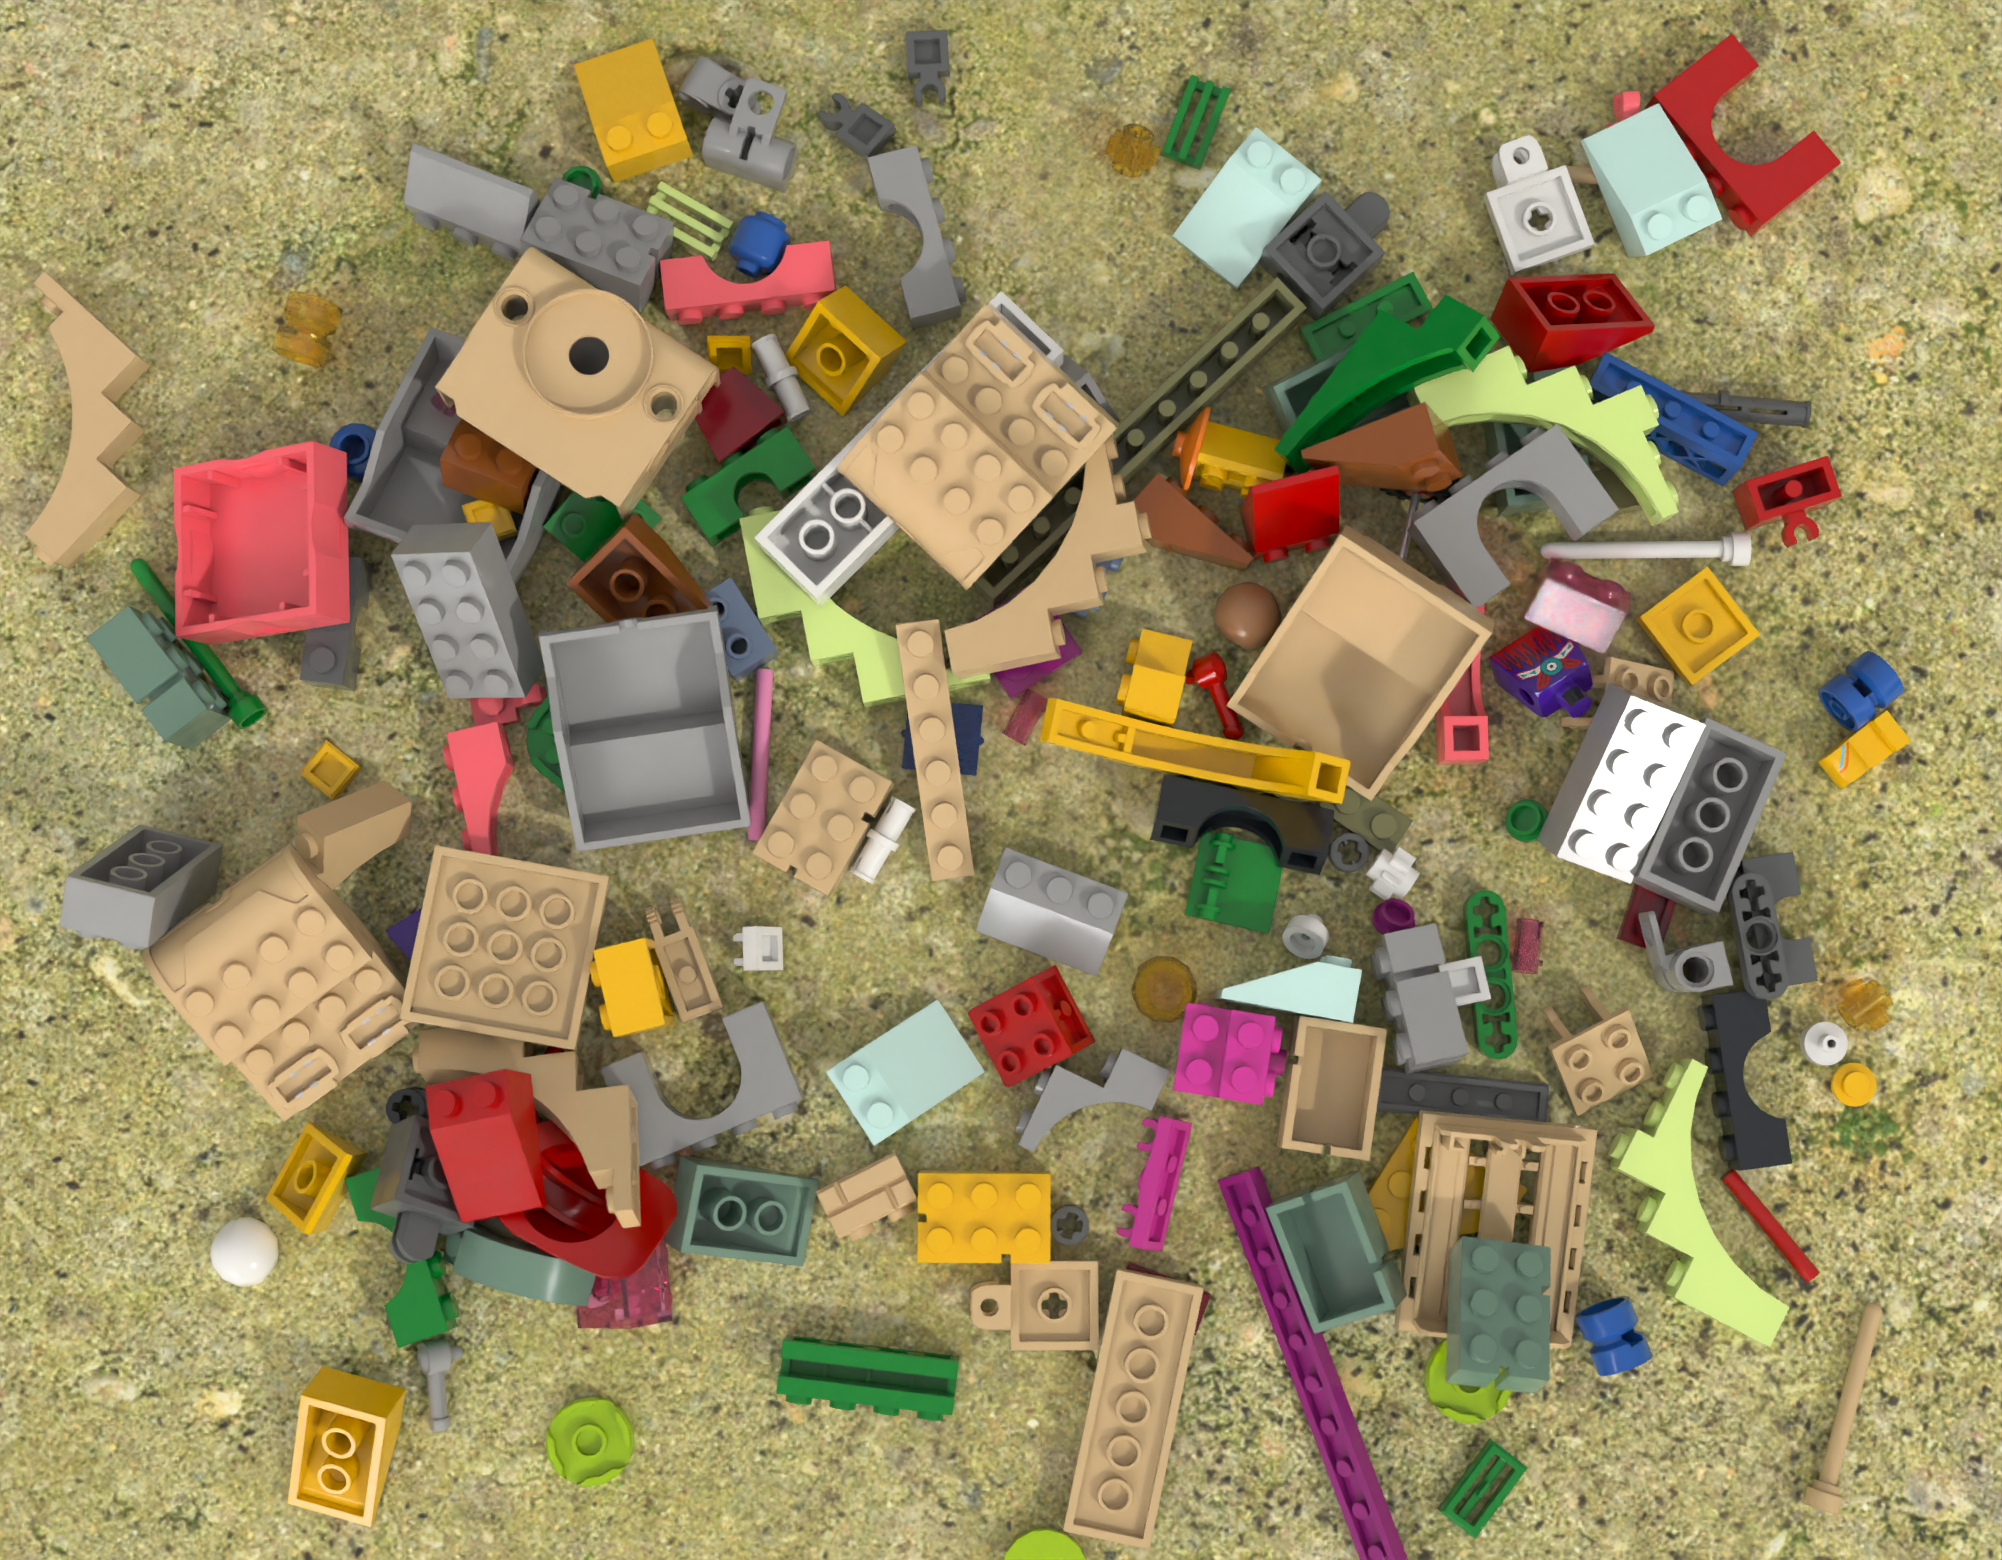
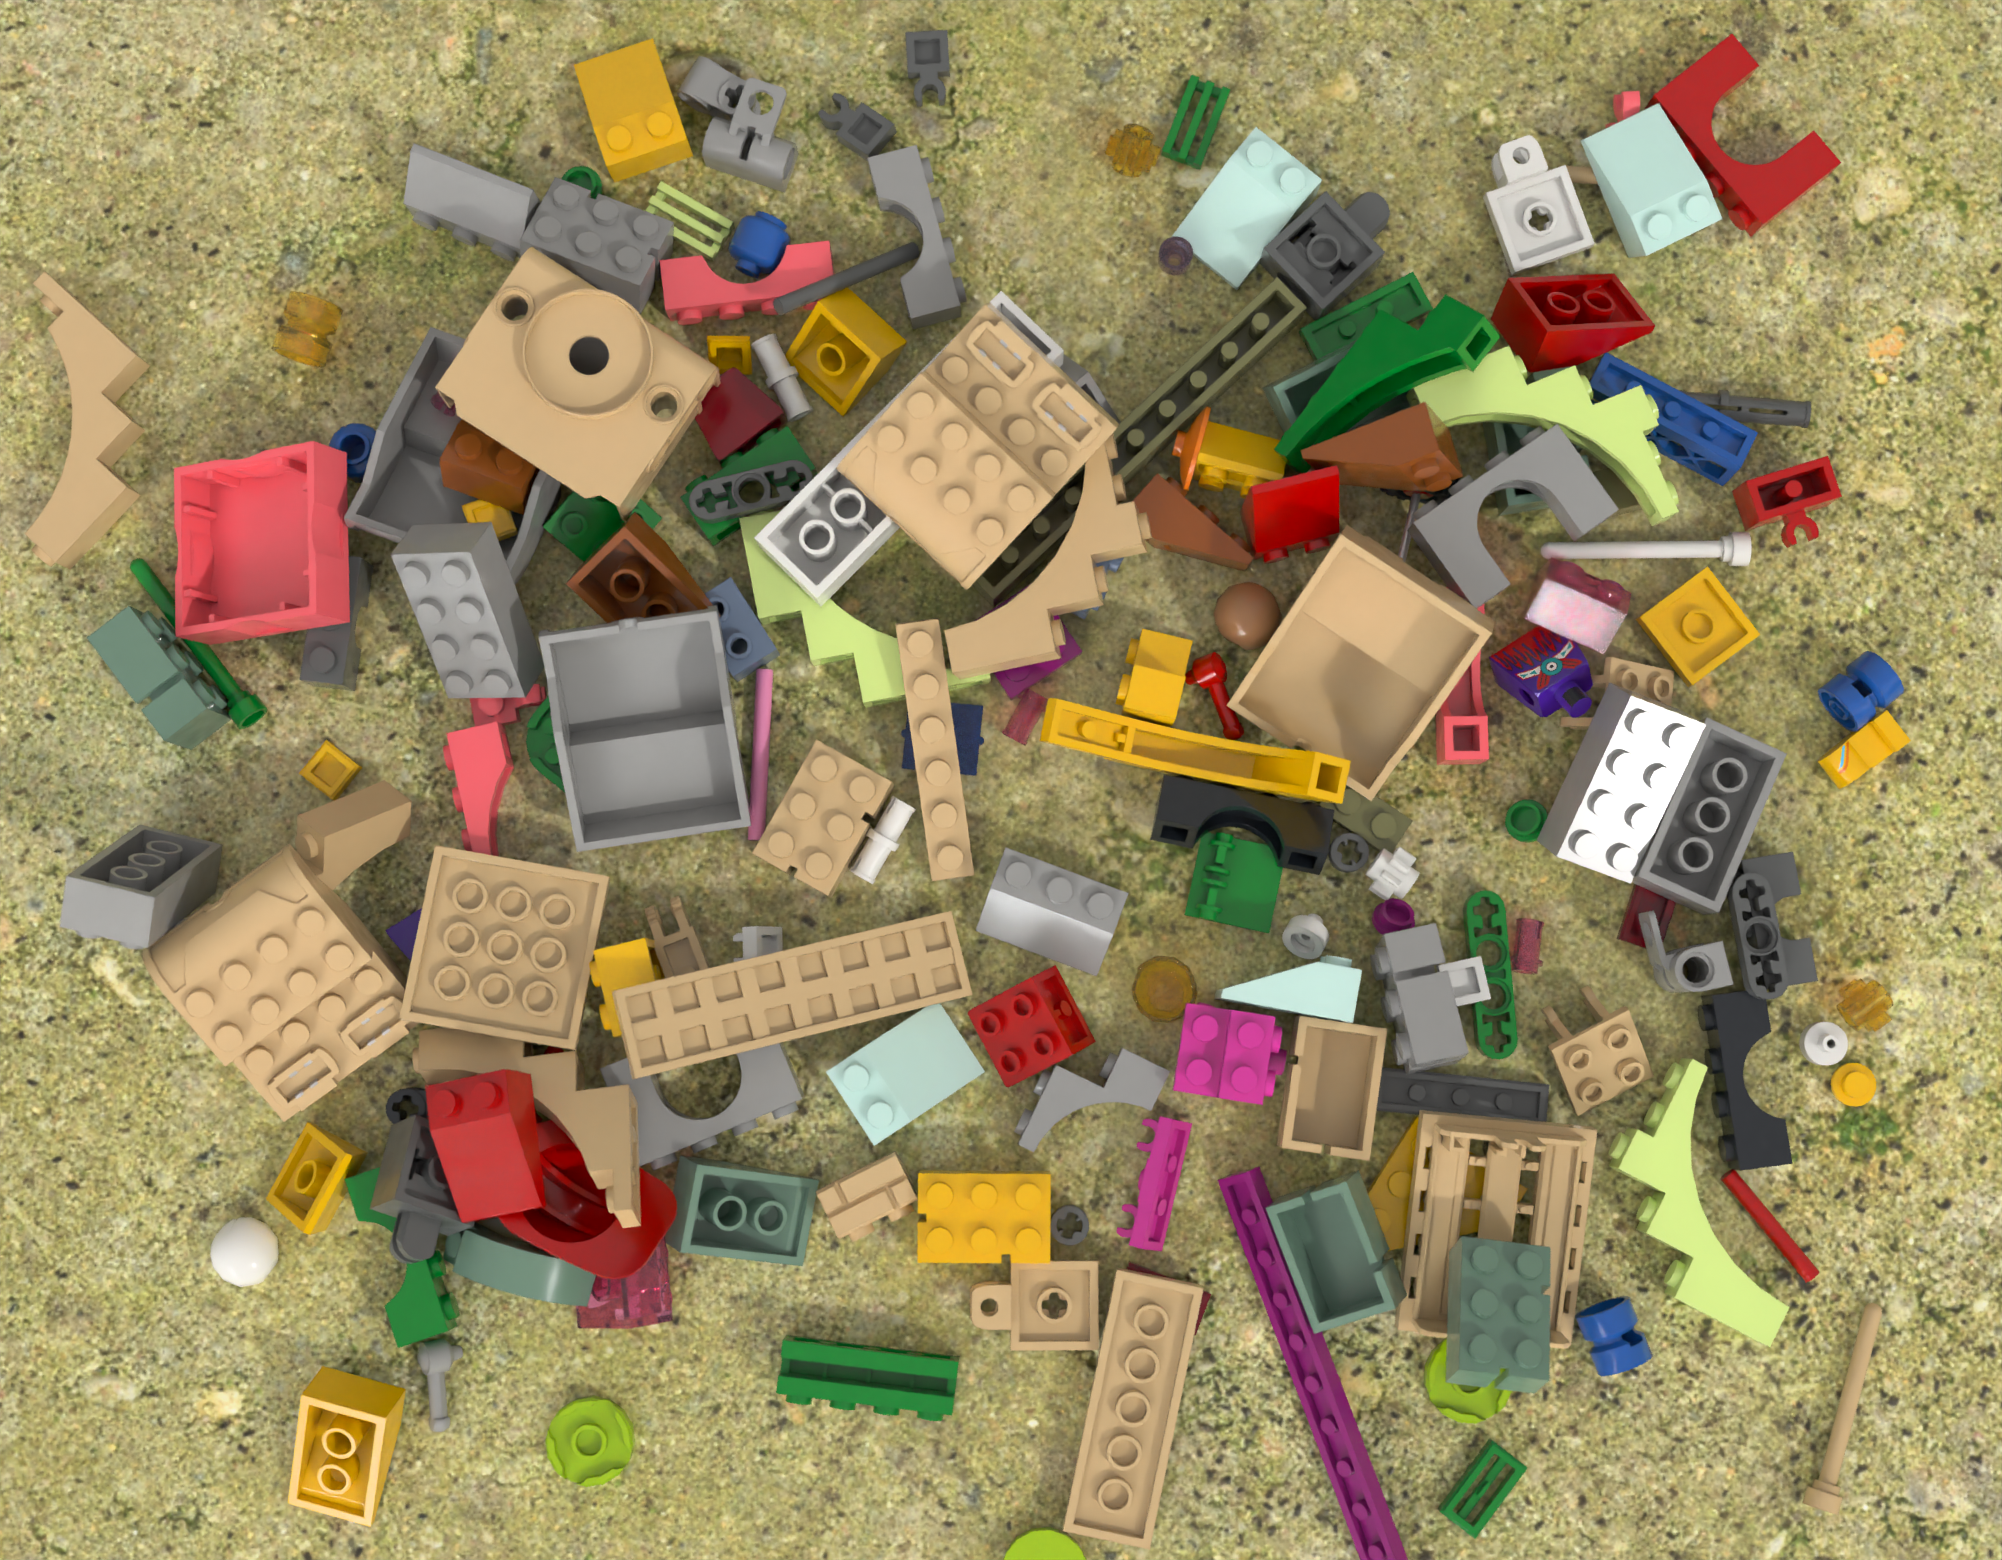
(723, 509): none -> dark grey beam
(790, 994): none -> tan plate
(846, 278): none -> dark grey bar
(1175, 248): none -> hose

